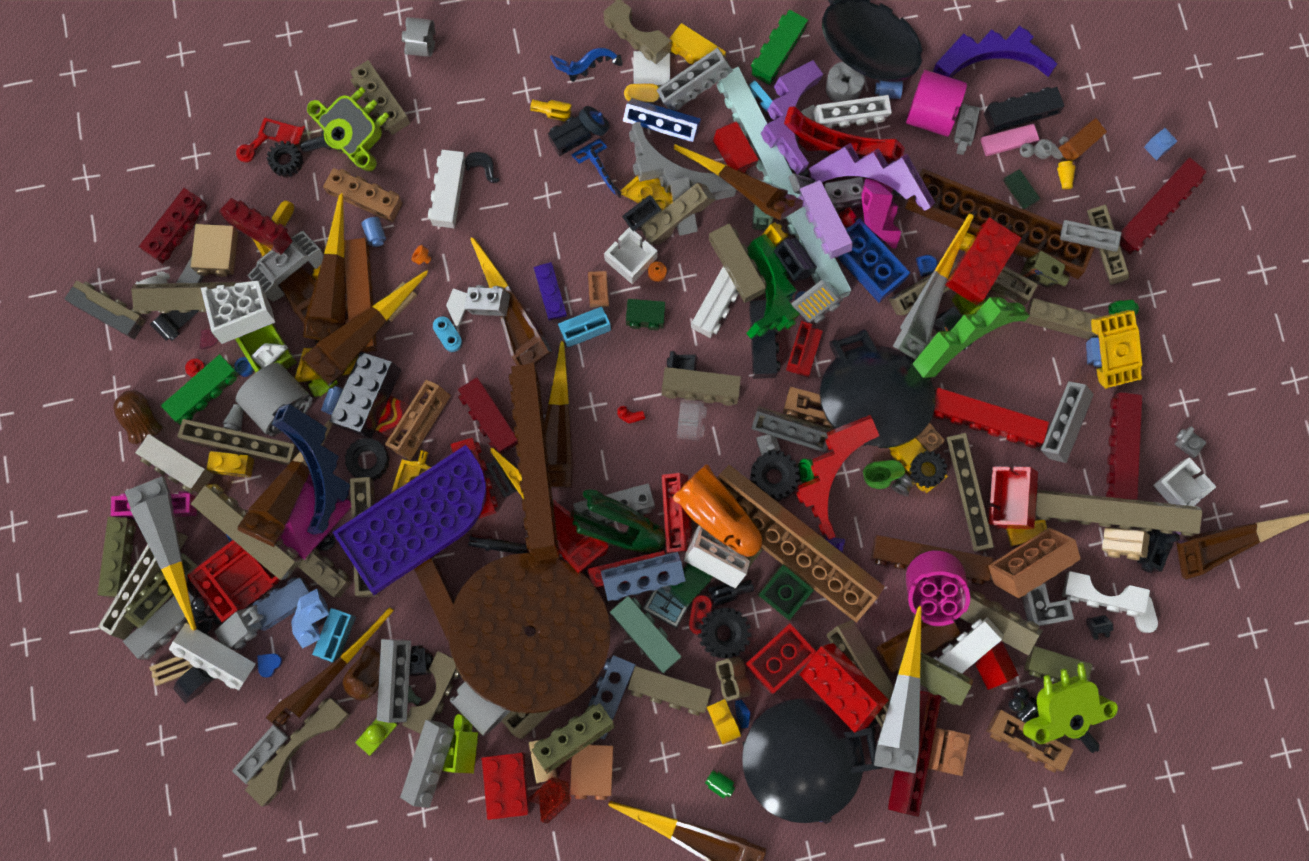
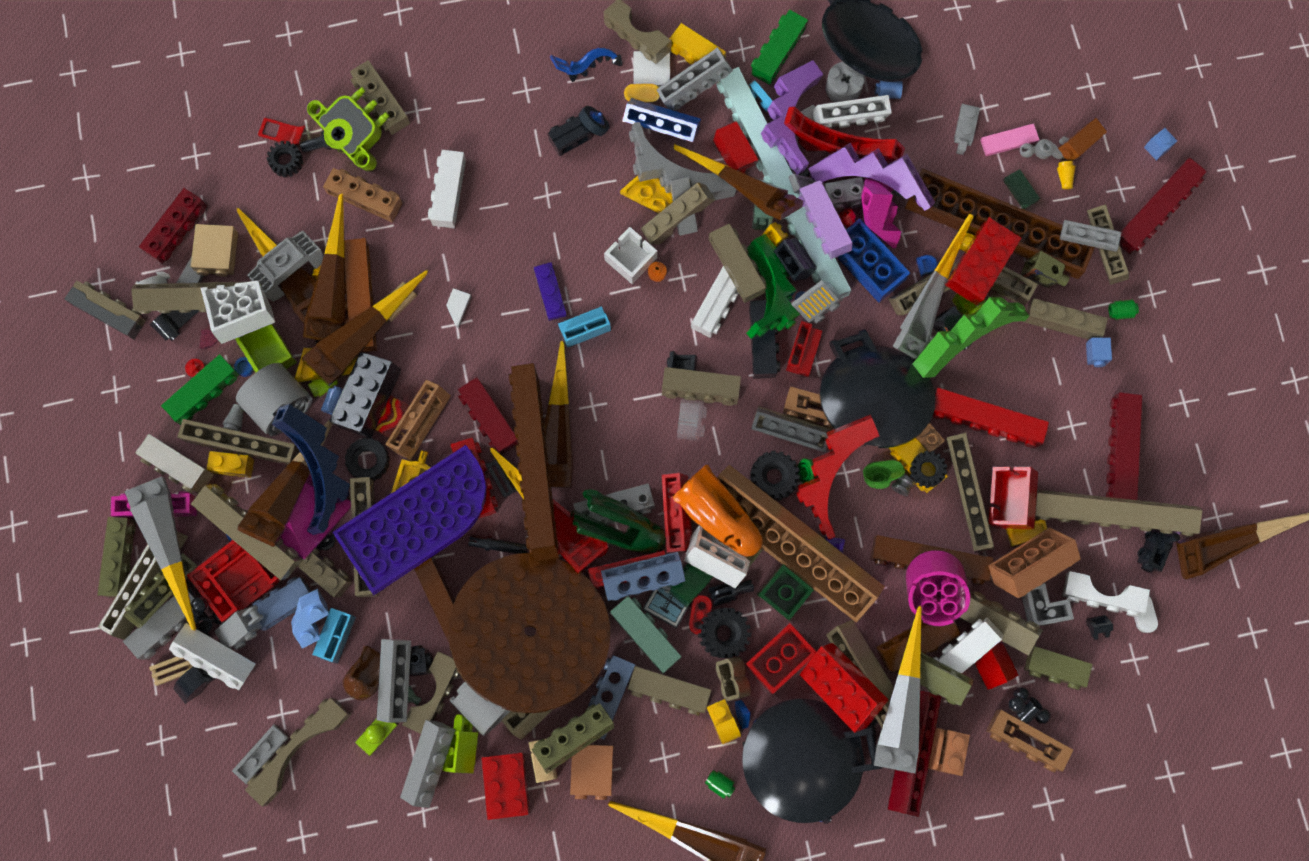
(135, 416): reddish brown piece -> none
(246, 152): red plate -> none
(256, 226): dark red brick -> none
(268, 354): white tile -> none
(268, 664): blue tile -> none
(283, 213): yellow tile -> none
(303, 698): reddish brown plate -> none
(373, 231): medium blue brick -> none
(419, 37): light grey brick -> none
(421, 255): orange tile -> none
(447, 333): medium azure plate -> none
(483, 160): black piece -> none
(487, 301): light grey brick -> none
(522, 333): reddish brown plate -> none
(552, 109): yellow arm -> none
(552, 798): clear red bracket -> none
(594, 158): blue piece -> none
(598, 289): nougat plate -> none
(629, 417): red arm -> none
(642, 213): black torso -> none
(645, 314): dark green brick -> none
(767, 444): light grey tile -> none
(936, 103): dark pink brick -> none
(993, 46): dark purple arch -> none
(1023, 109): black brick -> none
(1067, 422): light grey brick -> none
(1069, 710): lime piece -> none
(1118, 348): yellow plate -> none
(1125, 542): tan brick -> none
(1181, 488): white piece -> none
(1189, 442): light grey bracket -> none

